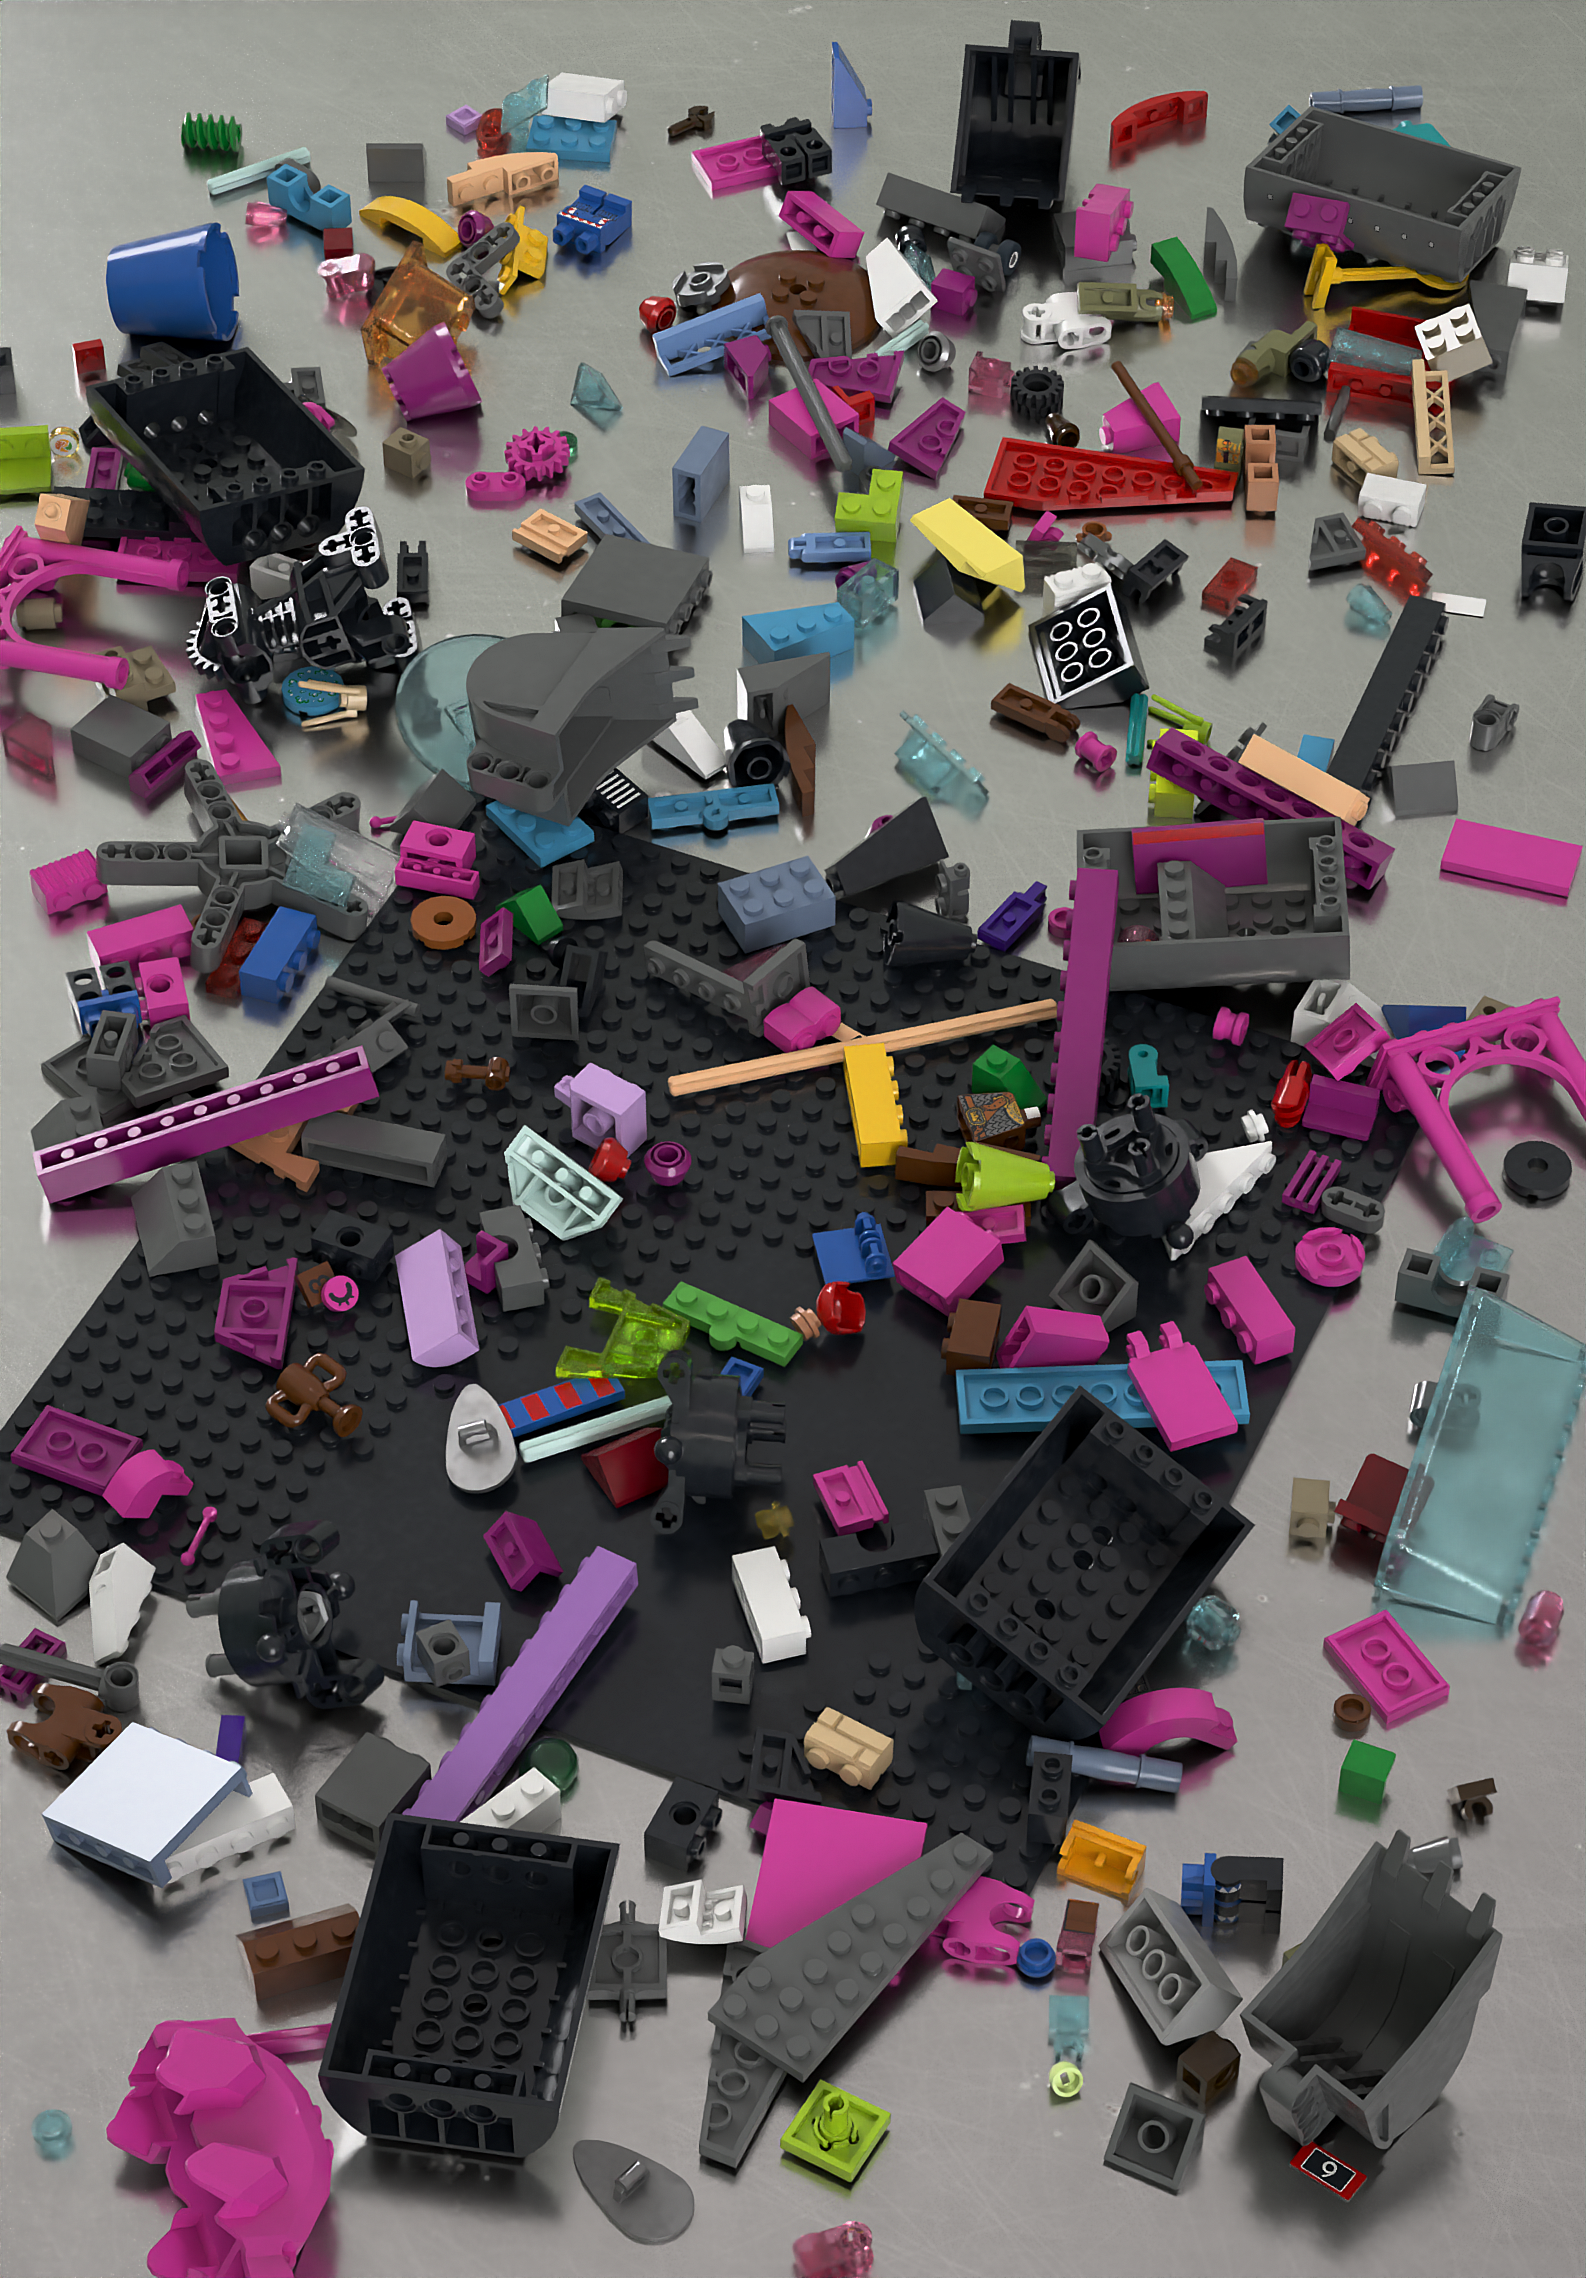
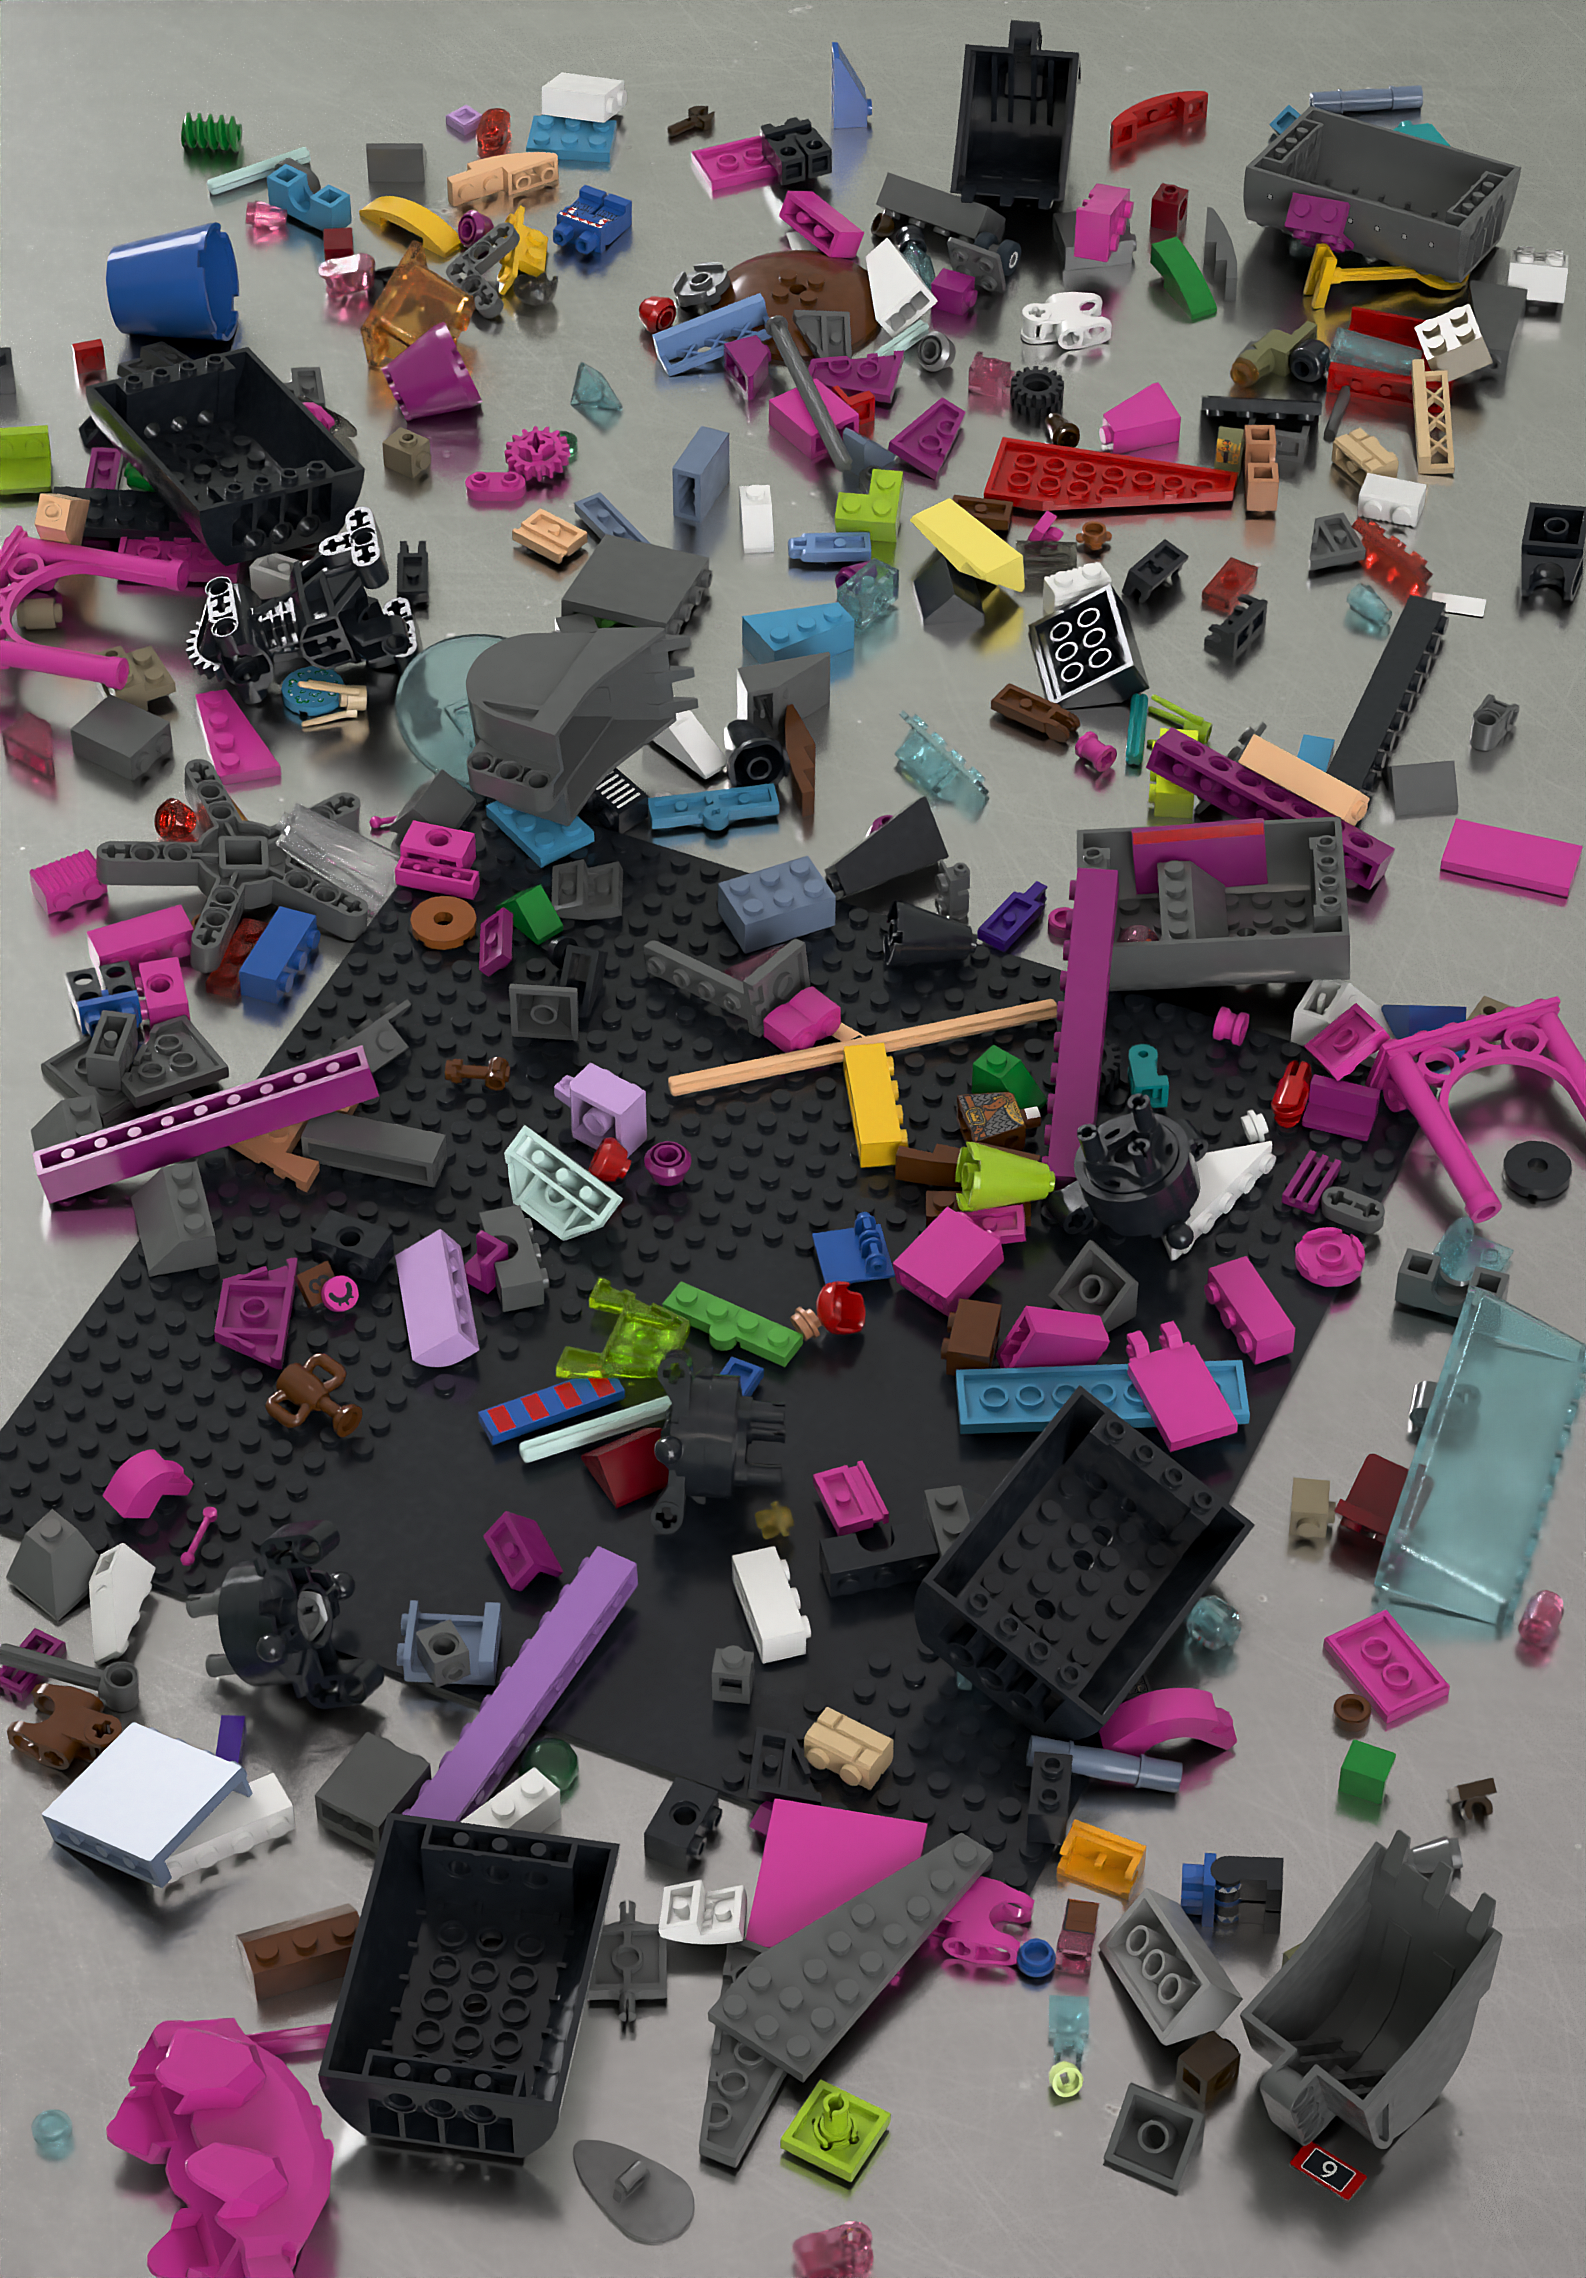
(64, 441): tile -> none
(74, 1450): magenta tile -> none
(161, 760): magenta piece -> none
(174, 820): none -> clear red cone
(265, 1894): medium blue tile -> none
(309, 868): clear light blue plate -> none
(367, 994): dark grey bar -> none
(479, 1443): shield -> none
(522, 106): clear light blue hinge -> none
(535, 290): none -> clear smoke hair
(882, 226): none -> dark brown hinge
(1105, 556): dark grey plate -> none
(1123, 302): olive plate -> none
(1169, 207): none -> dark red brick
(1181, 461): reddish brown bar -> none

